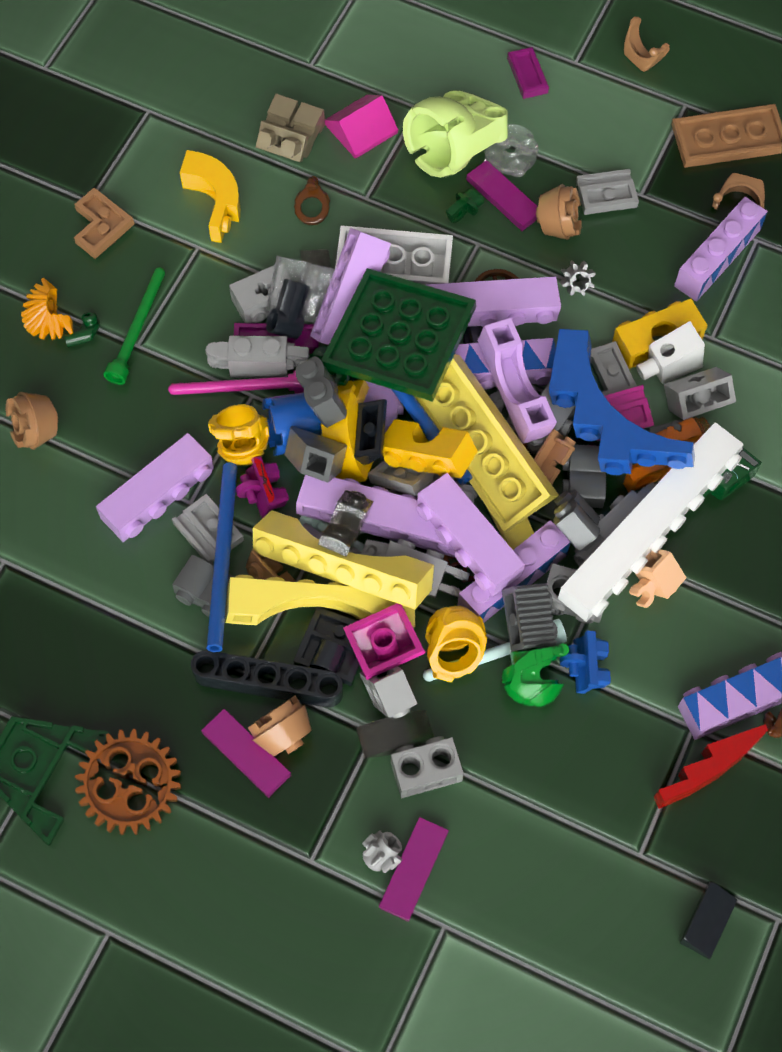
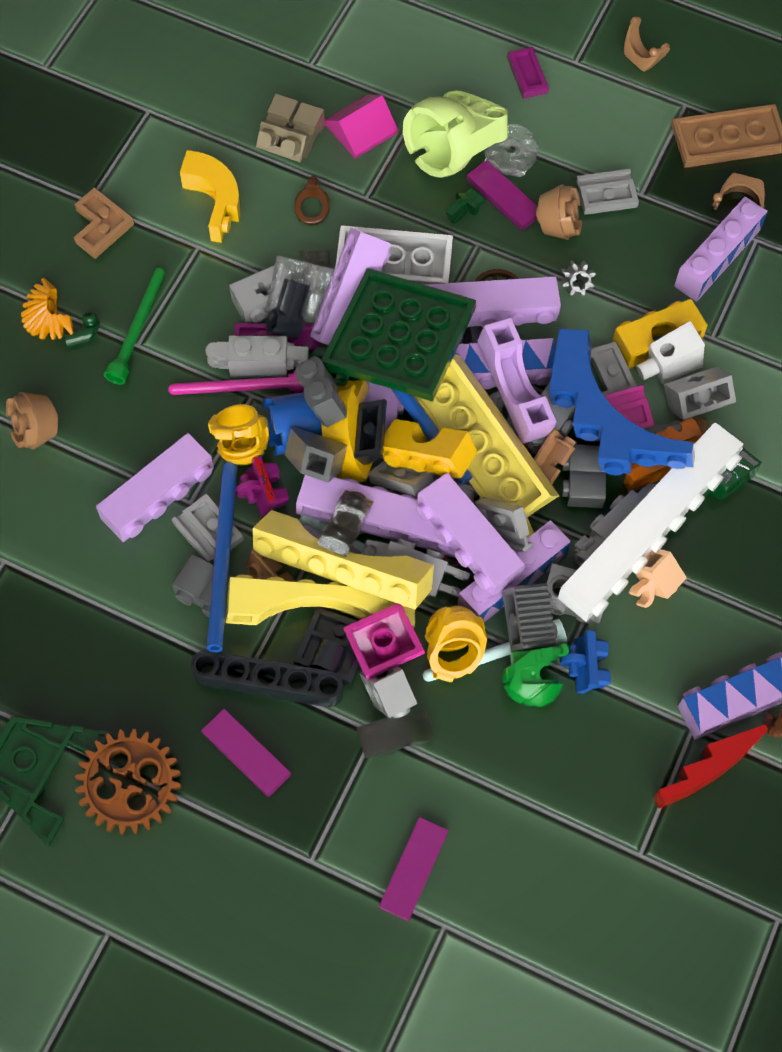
(282, 728): medium nougat cone -> none
(382, 851): light grey gear -> none
(429, 775): light grey brick -> none
(507, 520): none -> light grey plate
(576, 519): dark grey brick -> none
(708, 920): black slope -> none

